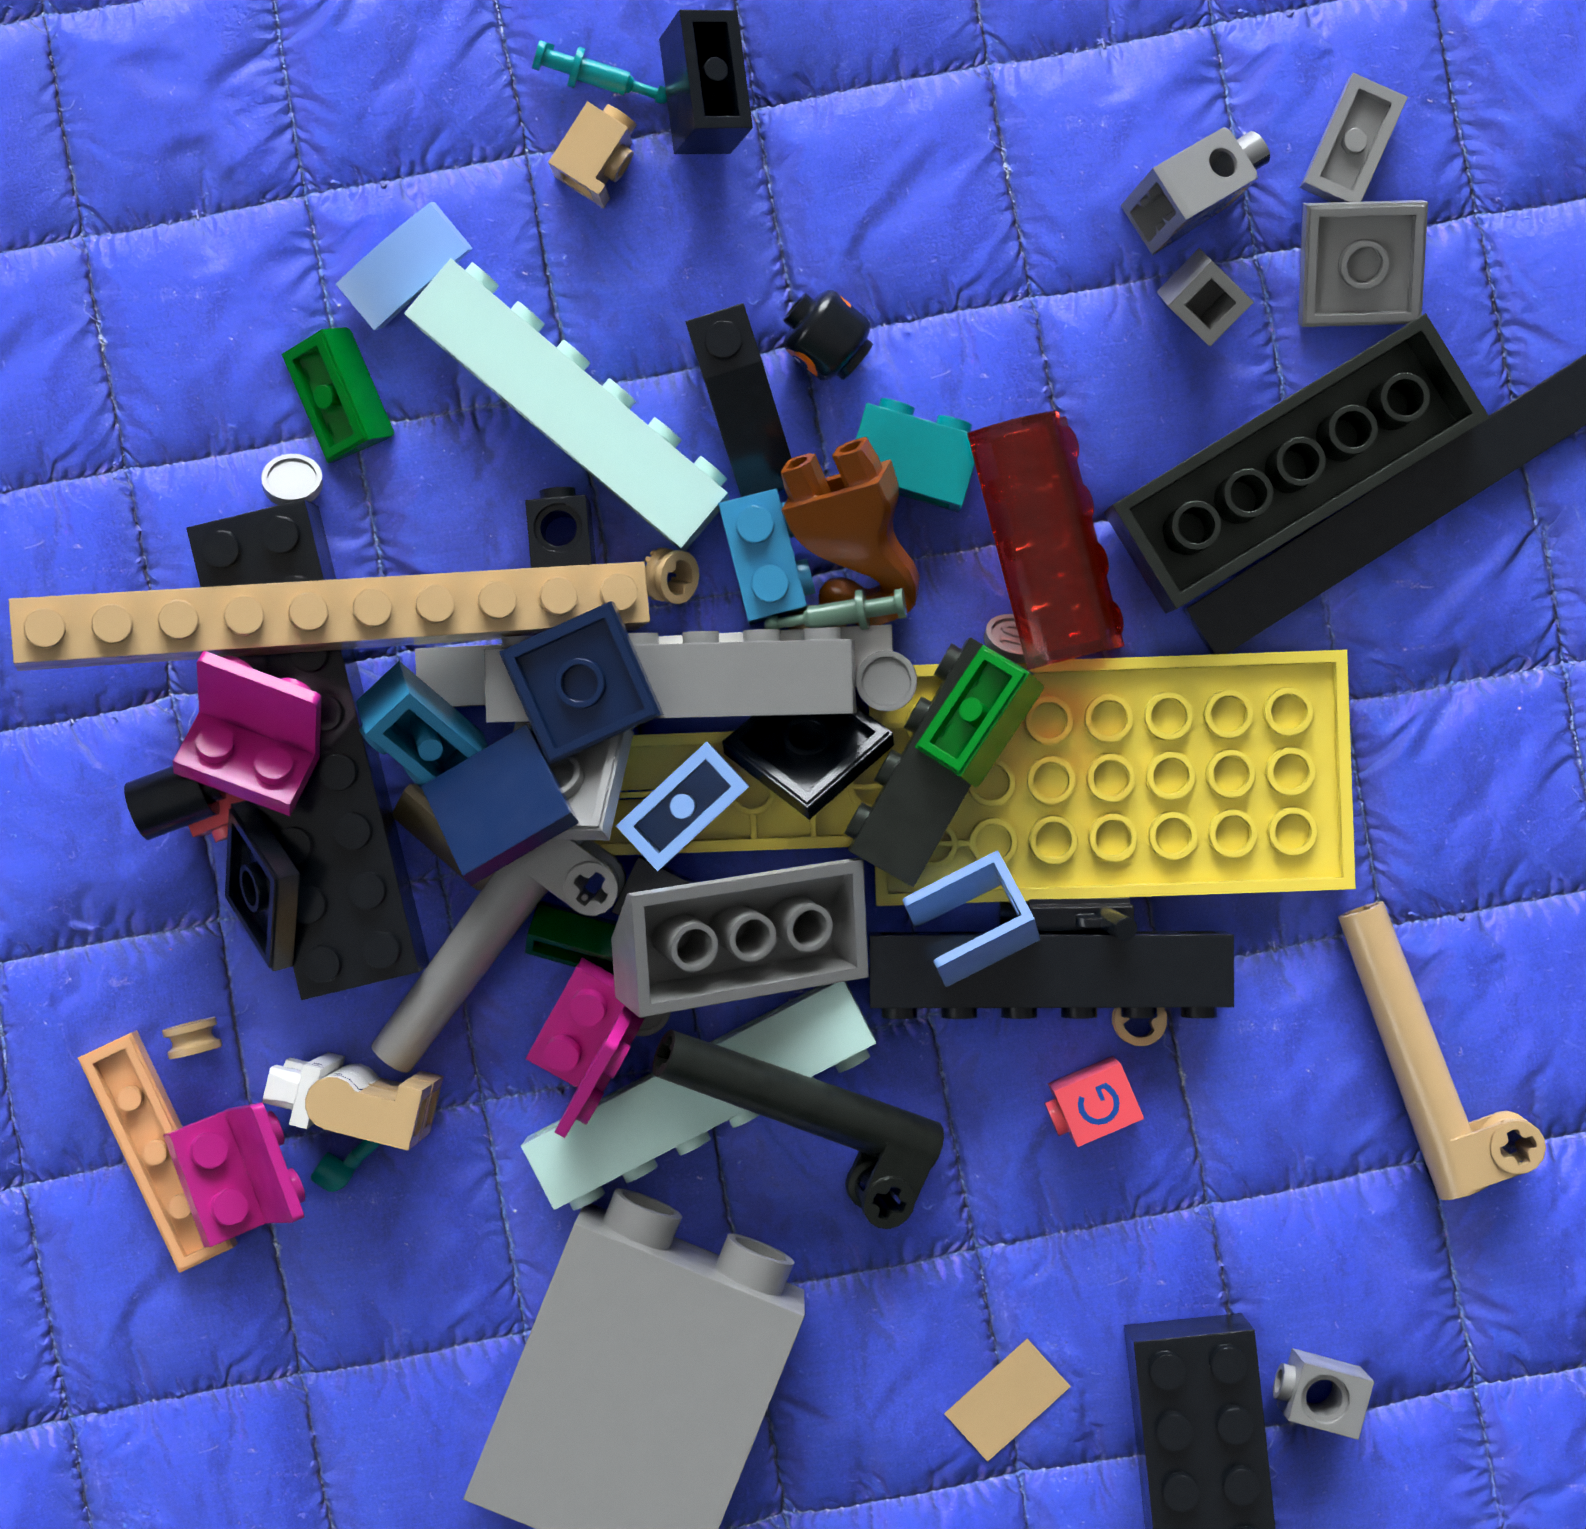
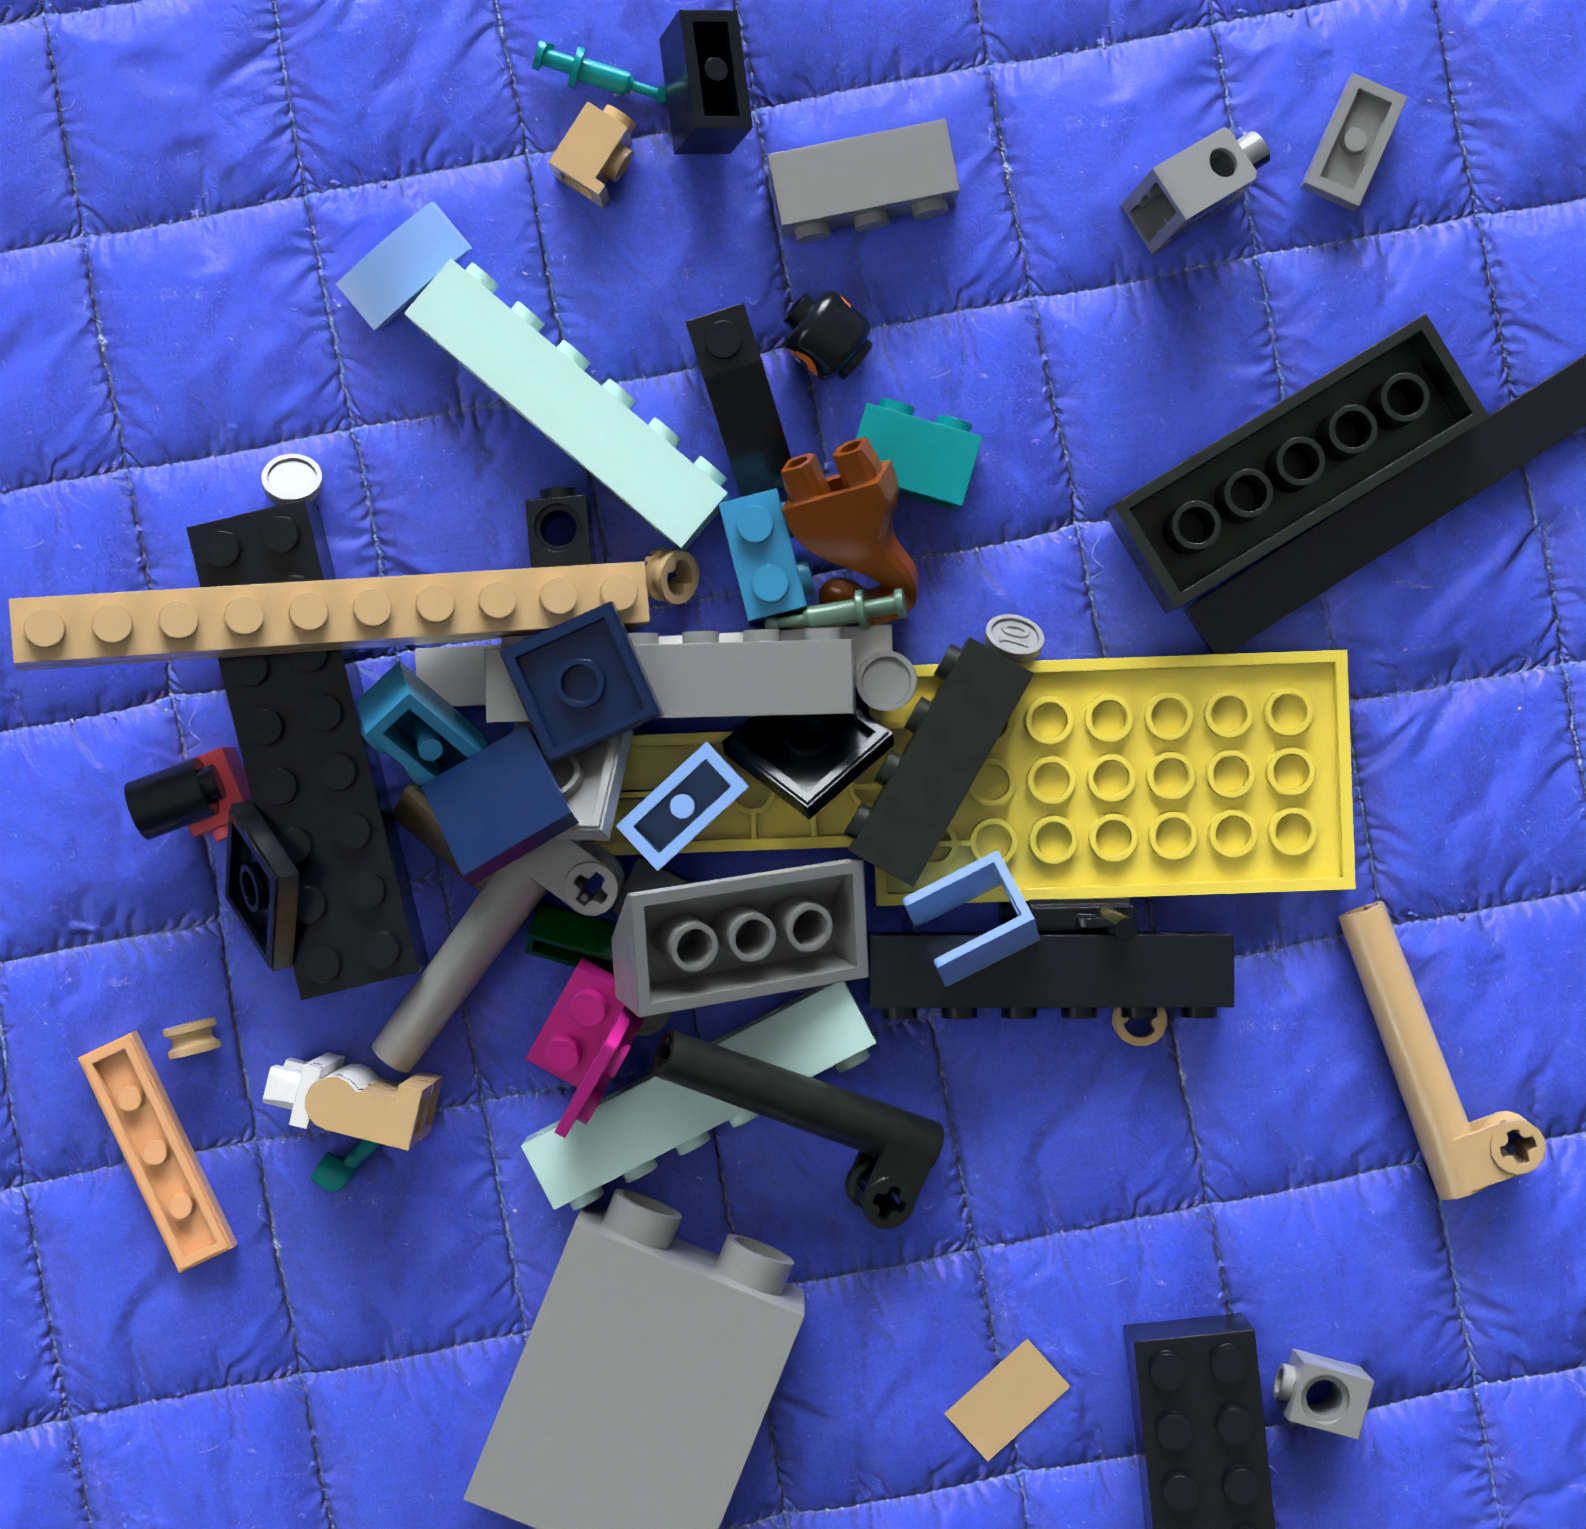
(235, 1172): dark pink bracket -> none
(251, 734): dark pink bracket -> none
(337, 393): green slope -> none
(864, 181): none -> light grey brick
(980, 716): green slope -> none
(1046, 539): clear red brick -> none
(1093, 1102): coral brick -> none
(1204, 297): light grey brick -> none
(1362, 263): light grey tile -> none

